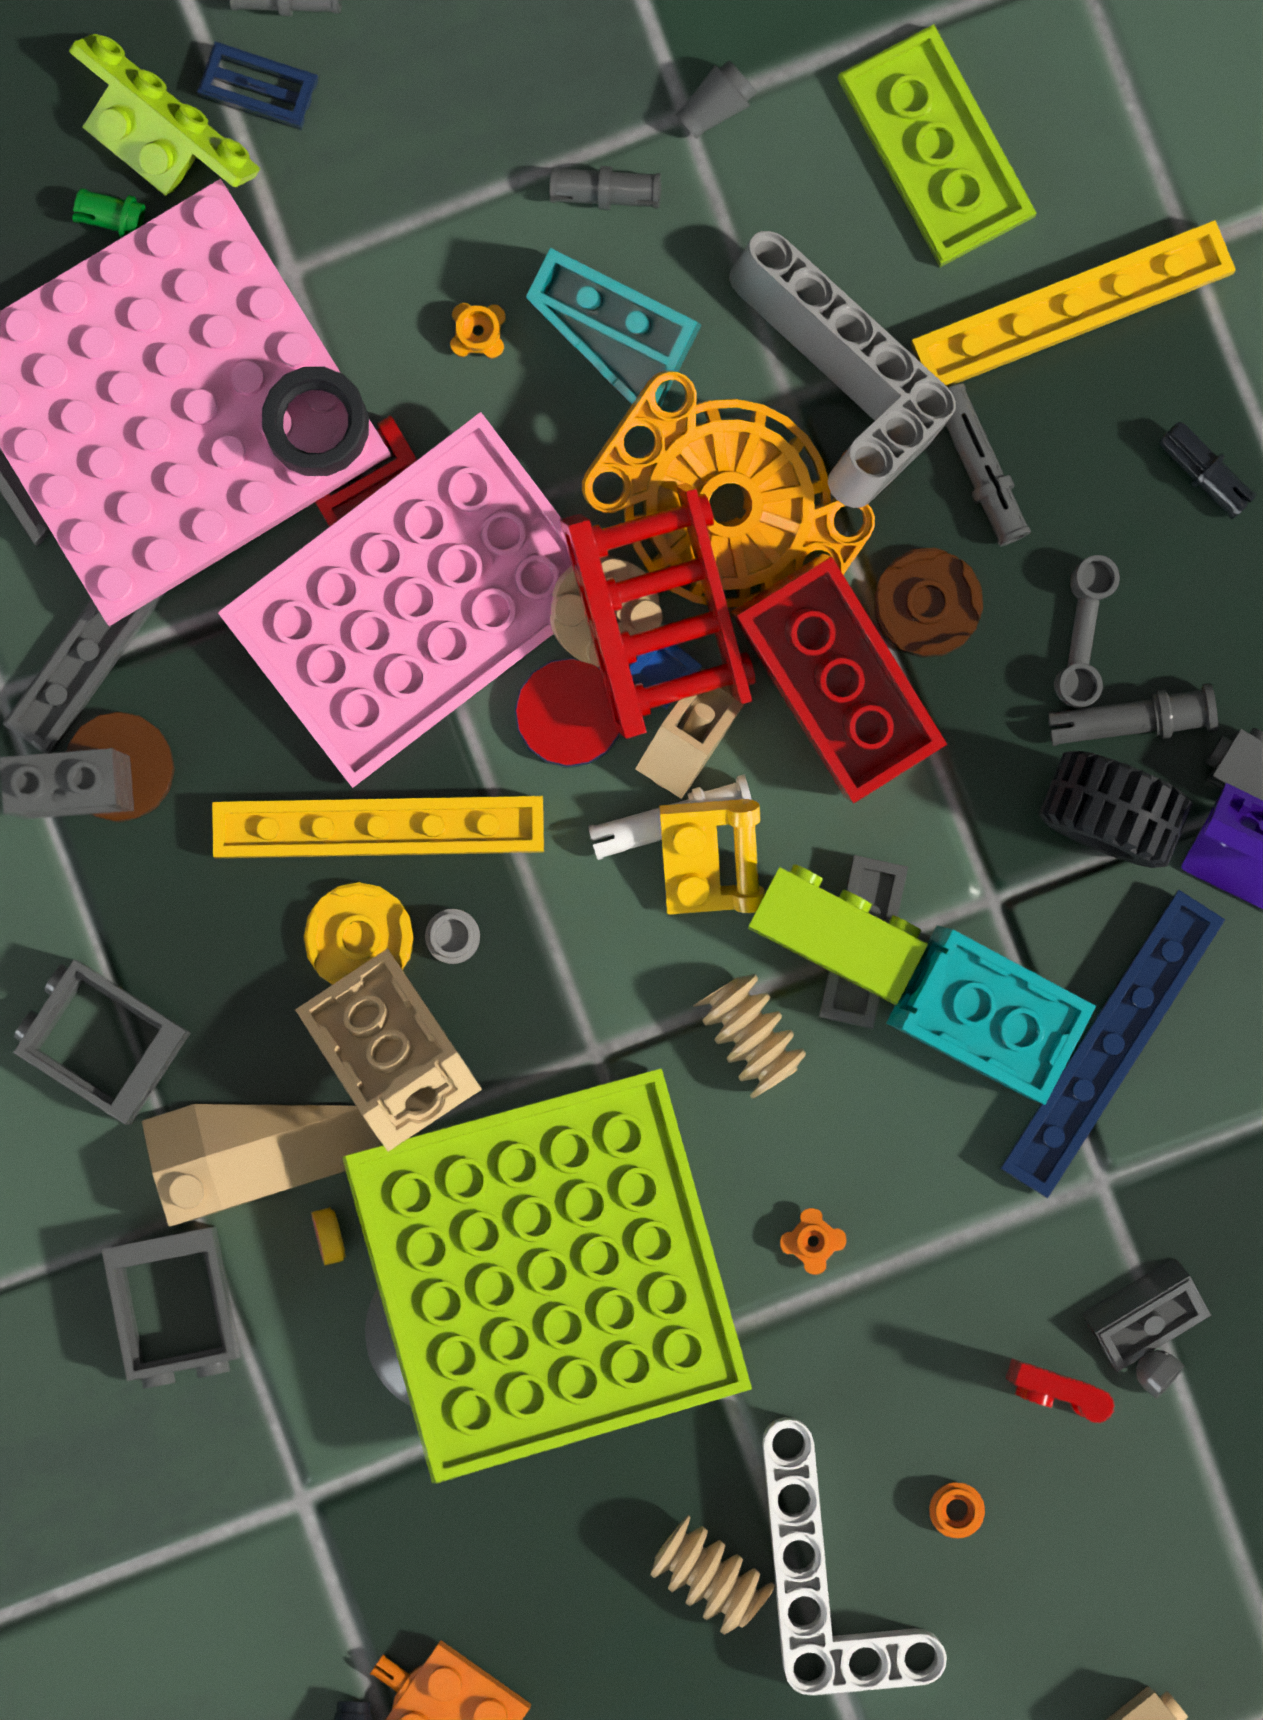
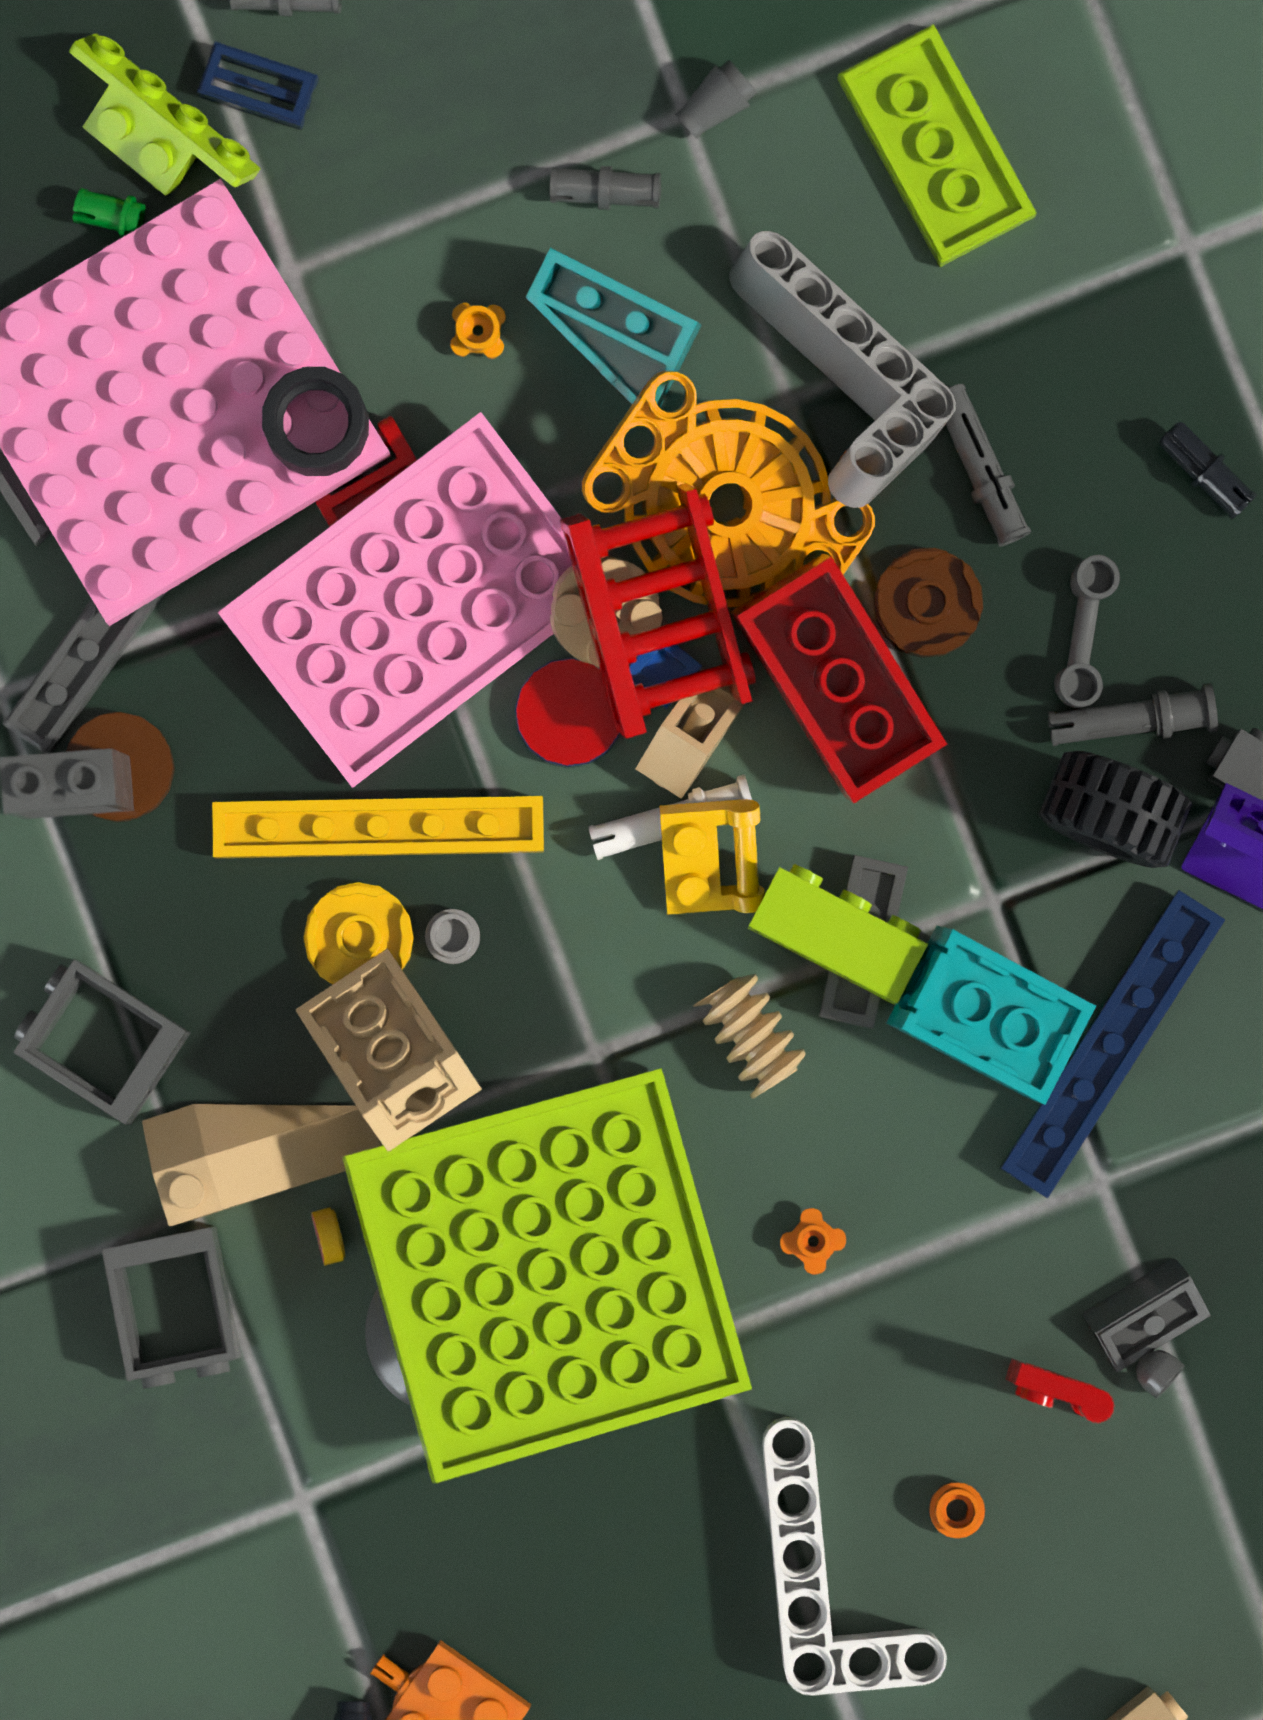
(710, 1577): tan piece -> none
(1075, 305): yellow plate -> none

